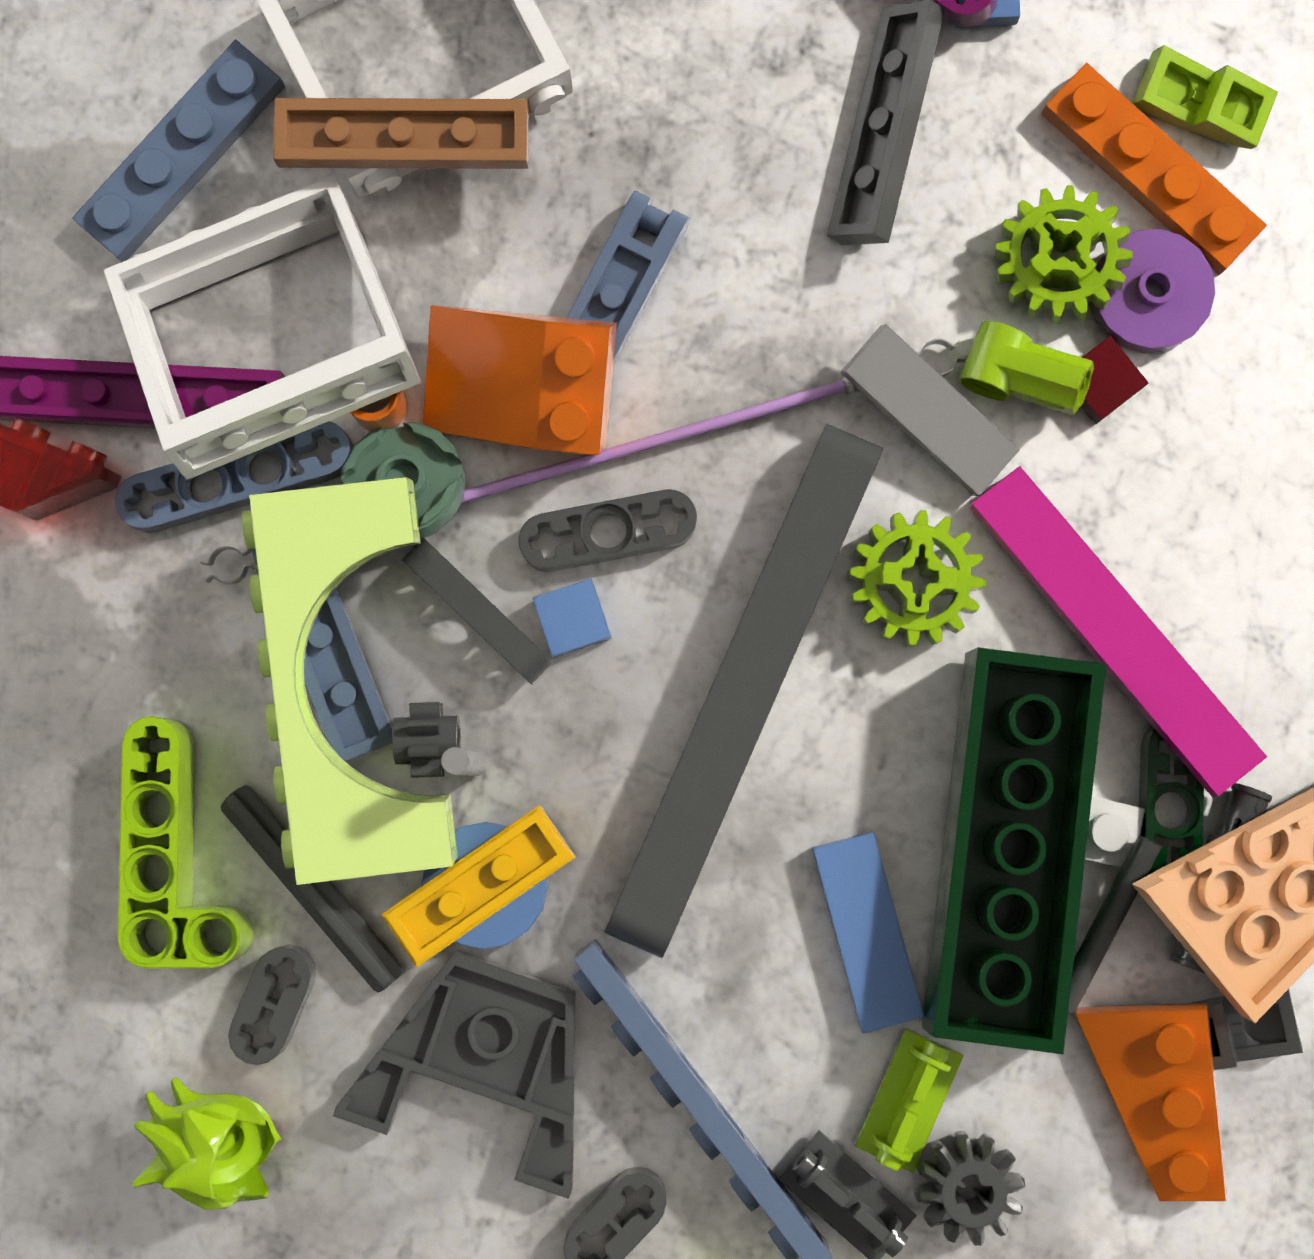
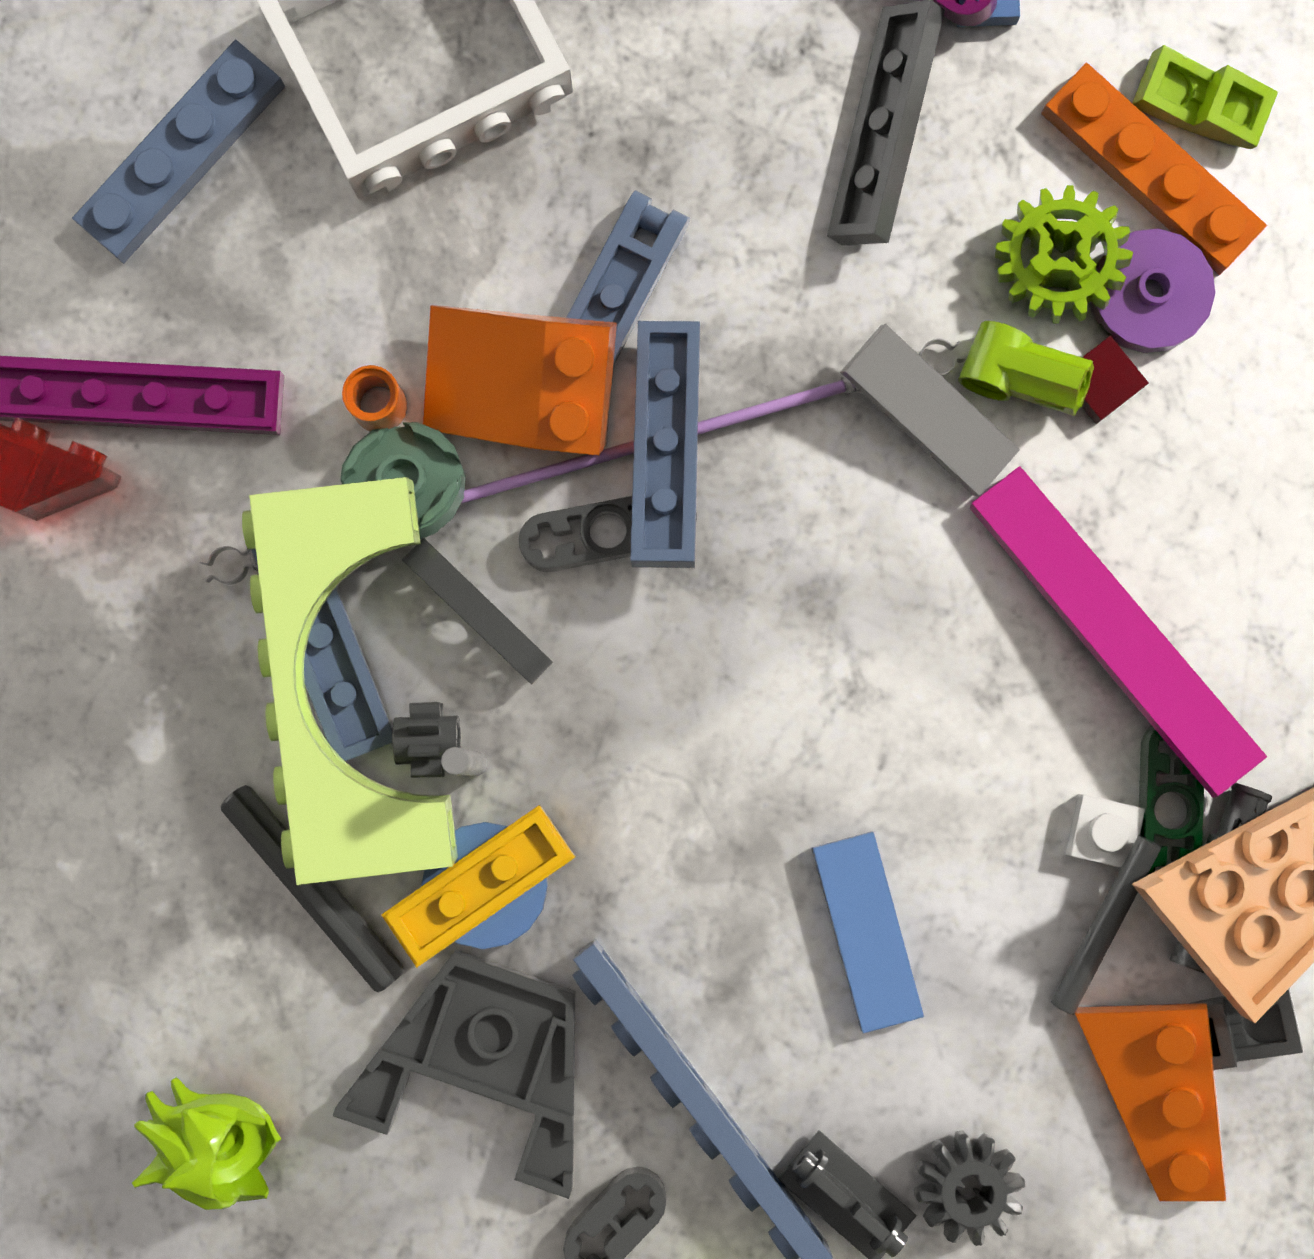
(174, 843): lime beam -> none
(236, 482): sand blue beam -> none
(259, 998): dark grey beam -> none
(286, 404): white window -> none
(401, 133): medium nougat plate -> none
(572, 618): medium blue tile -> none
(665, 444): none -> sand blue plate
(743, 691): dark grey beam -> none
(908, 1101): lime hinge -> none
(943, 580): lime gear -> none
(1014, 850): dark green brick -> none

